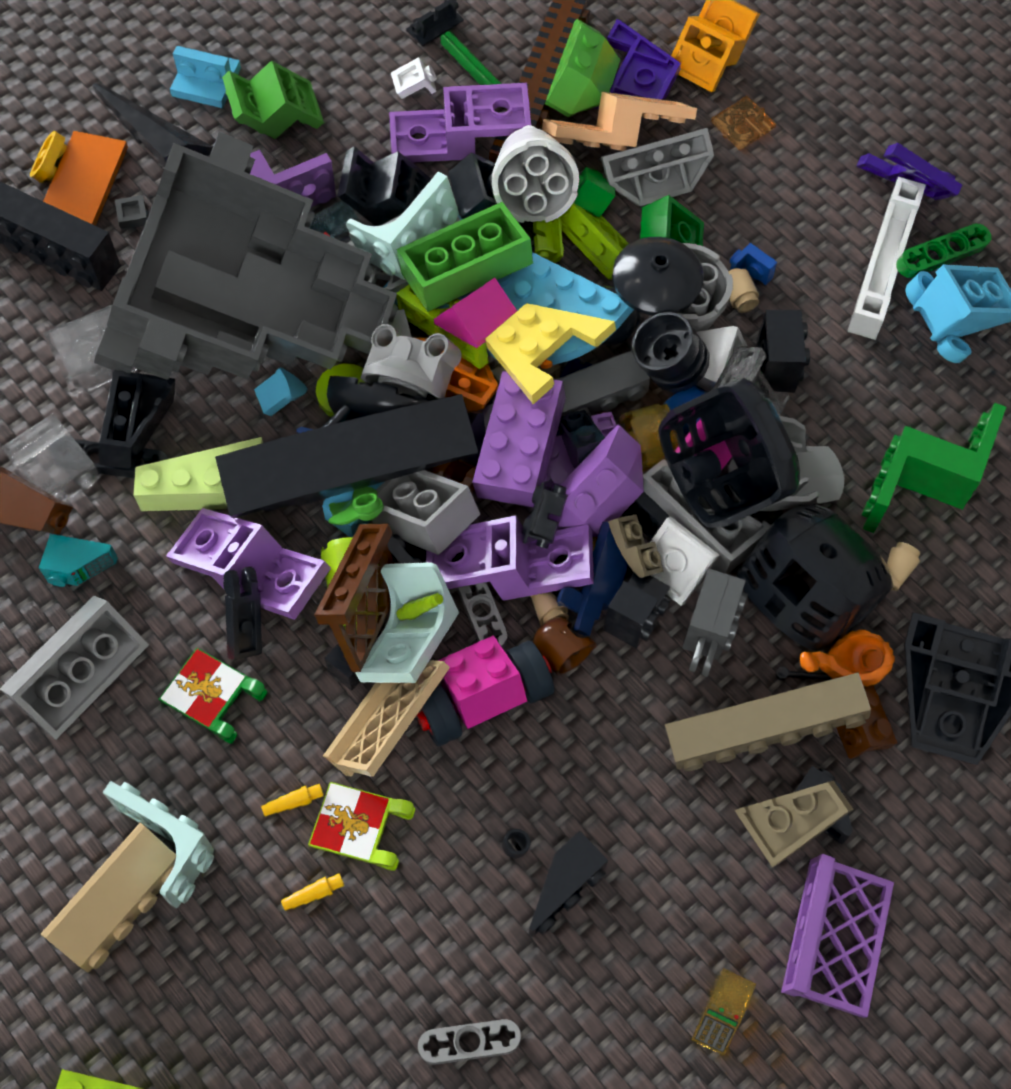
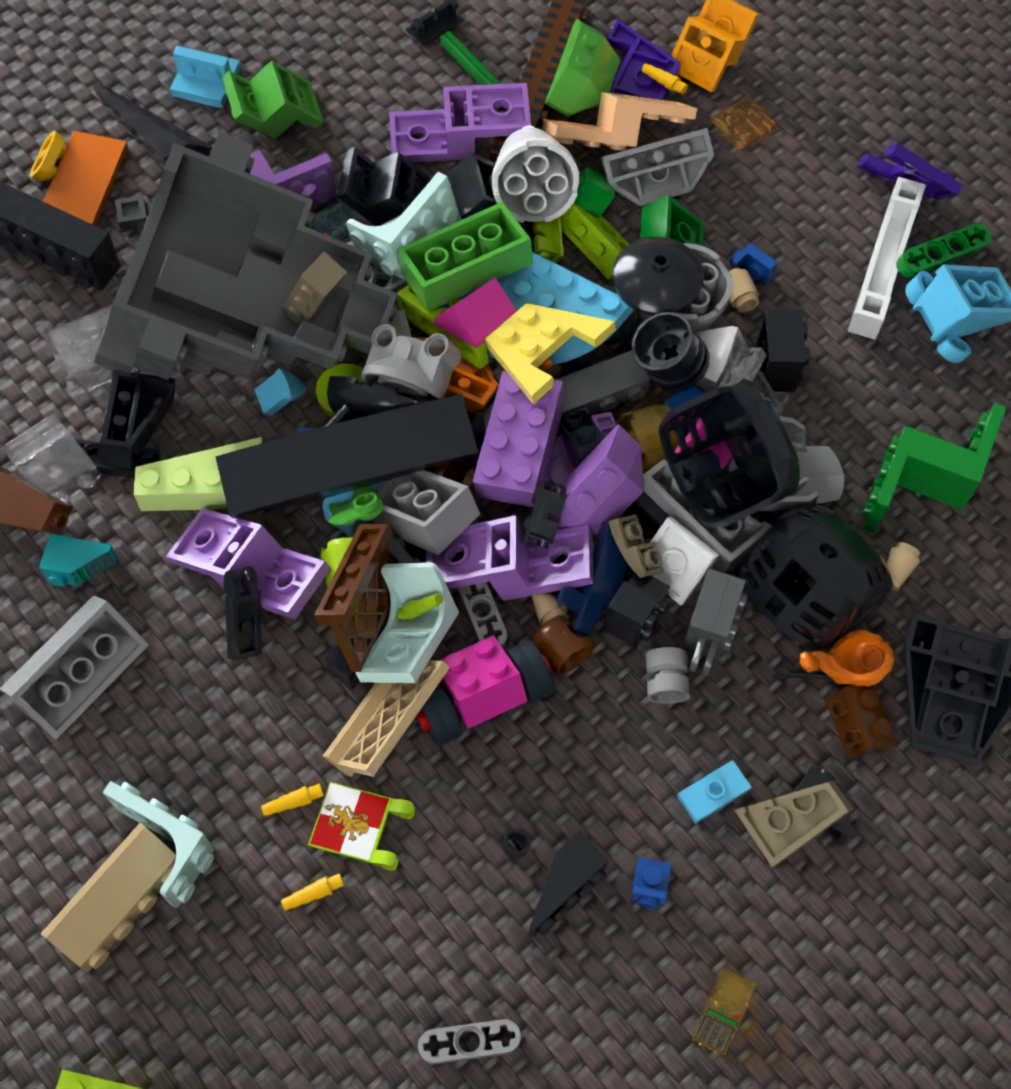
(206, 691): flag -> none
(314, 289): none -> dark tan brick
(414, 77): white bracket -> none
(650, 883): none -> blue bracket
(666, 79): none -> yellow animal
(668, 677): none -> light grey wheel
(714, 791): none -> medium azure plate
(768, 721): dark tan brick -> none
(809, 930): medium lavender fence -> none

